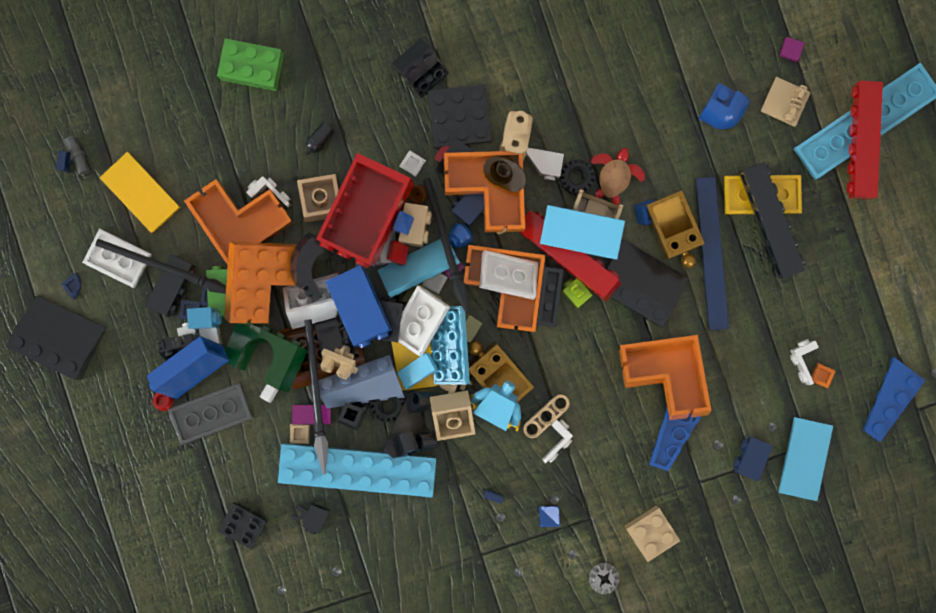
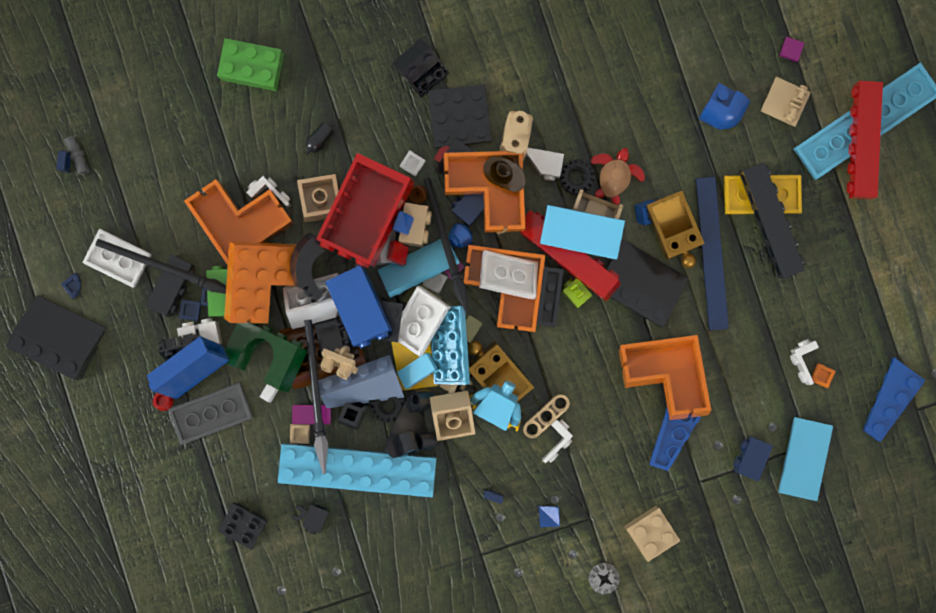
(140, 192): yellow tile -> none
(203, 318): dark azure brick -> none

